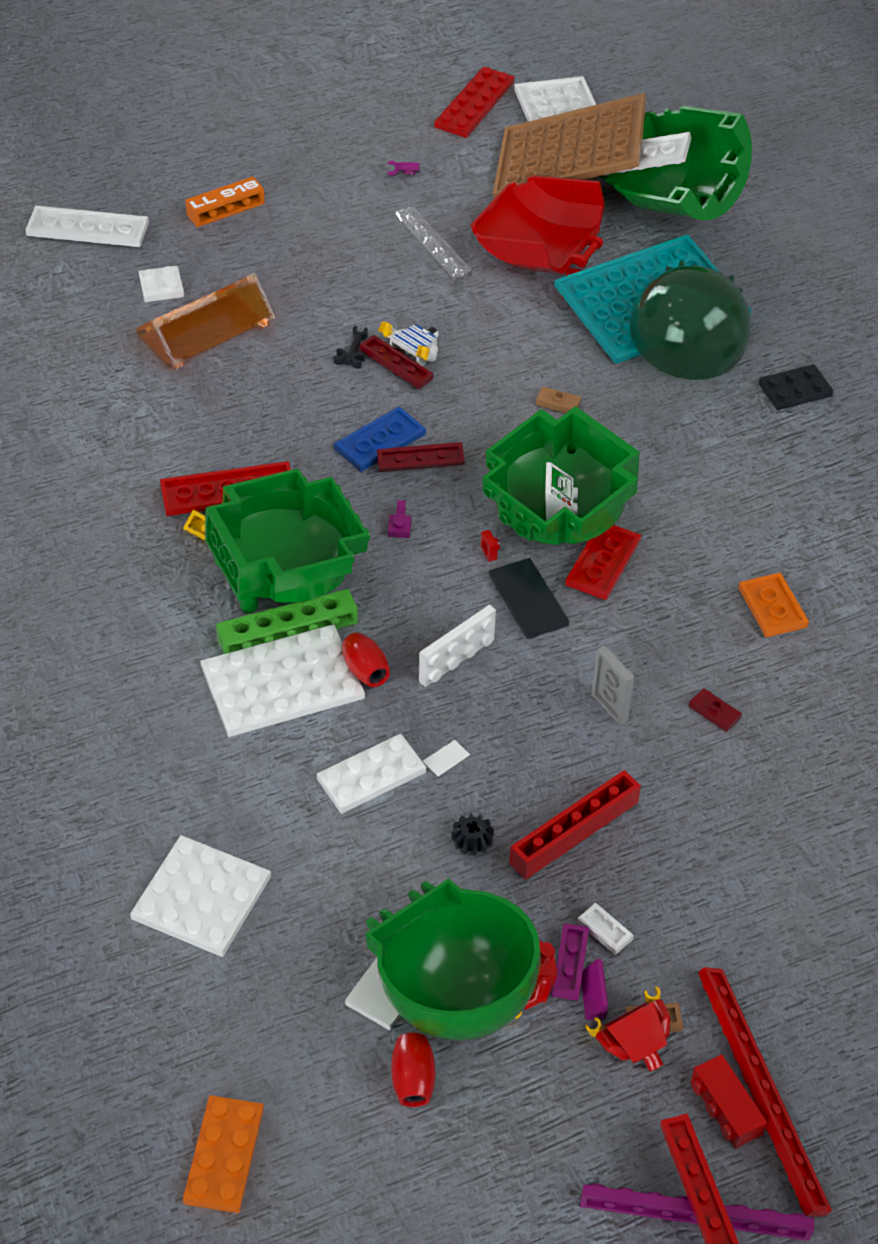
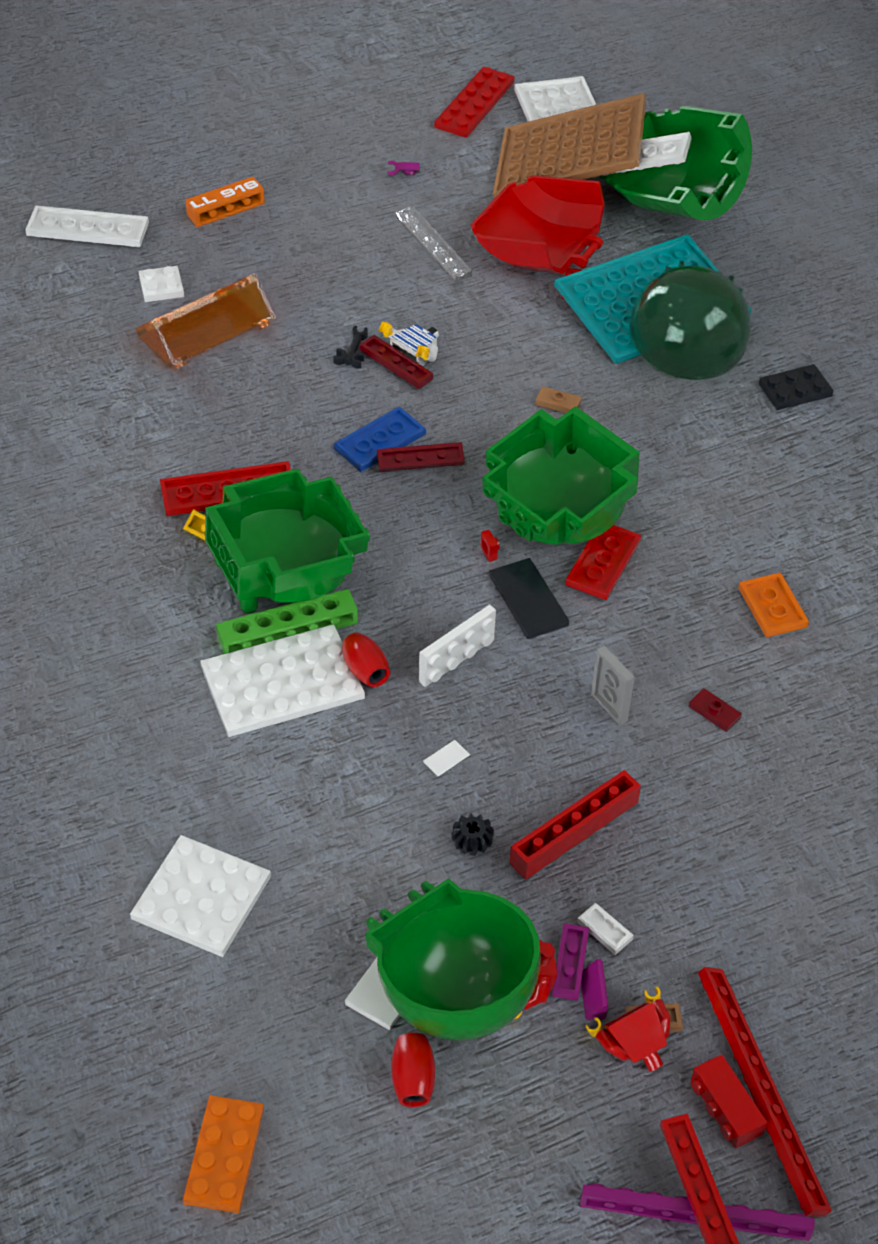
(371, 773): white plate -> none
(399, 524): magenta plate -> none
(559, 491): white slope -> none

